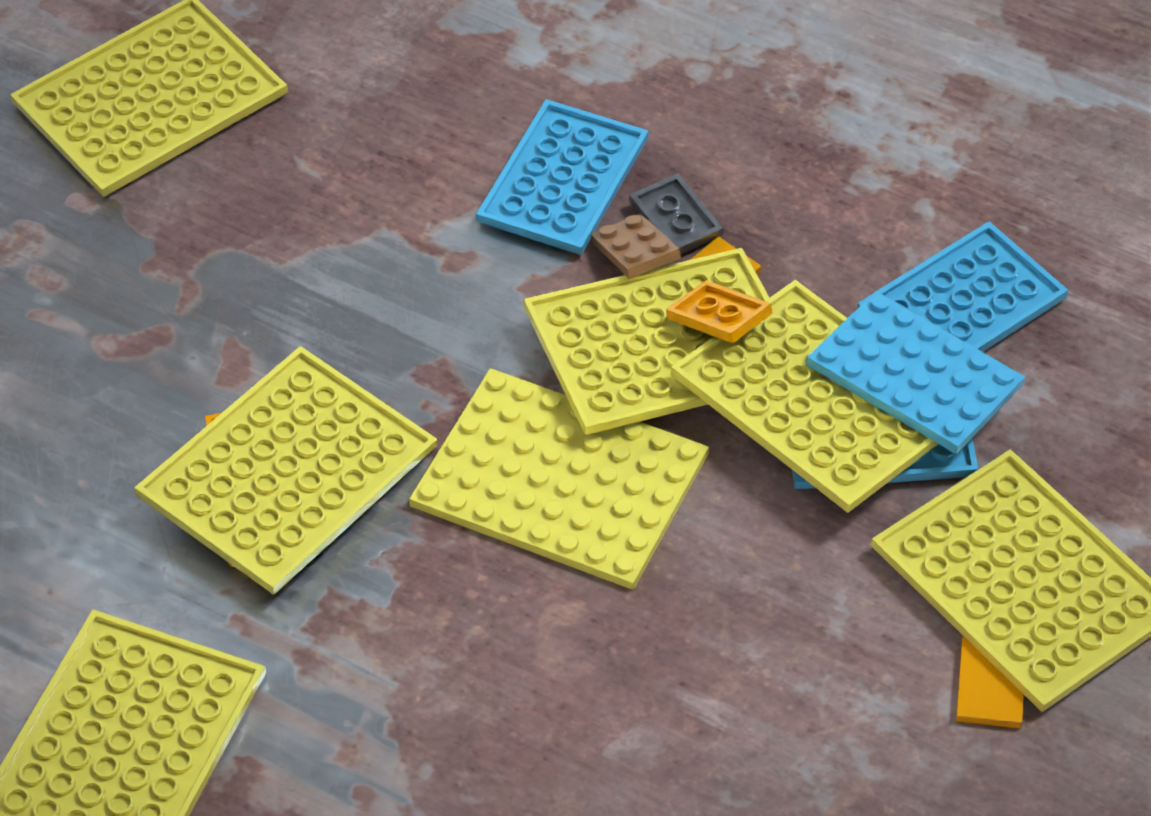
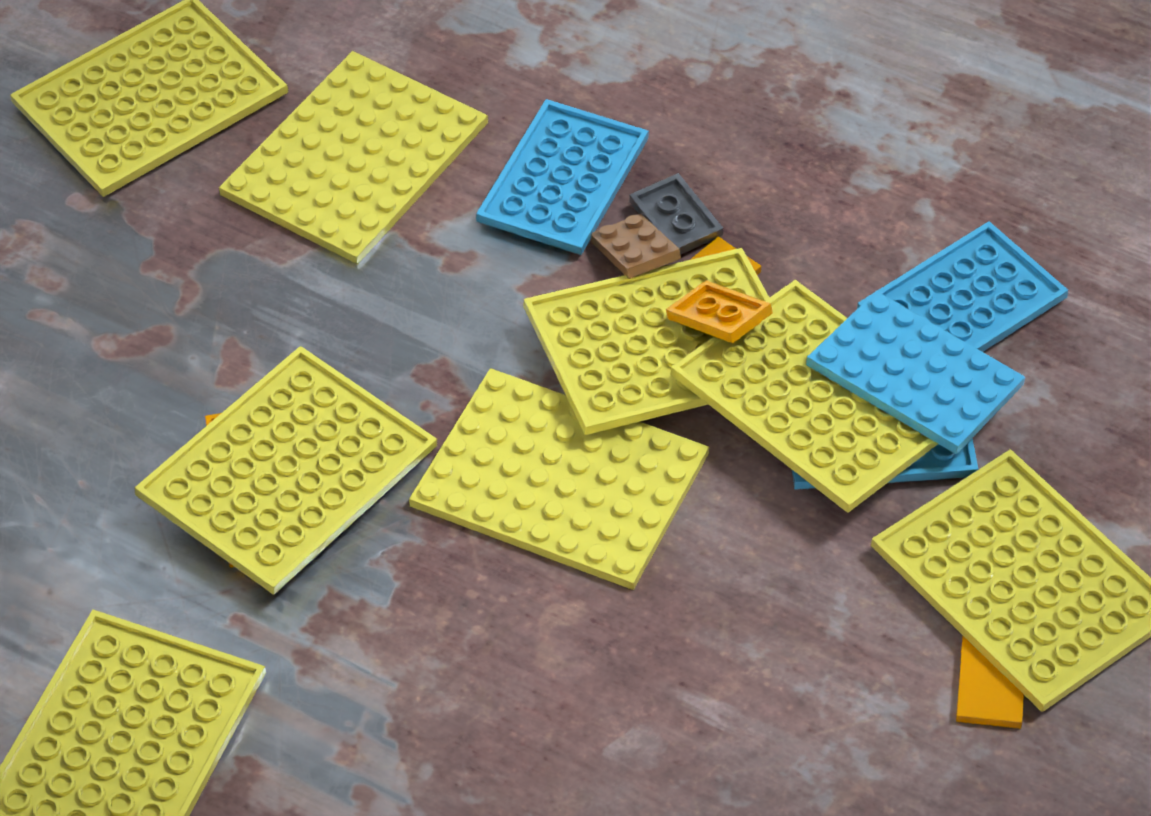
(354, 156): none -> light yellow plate

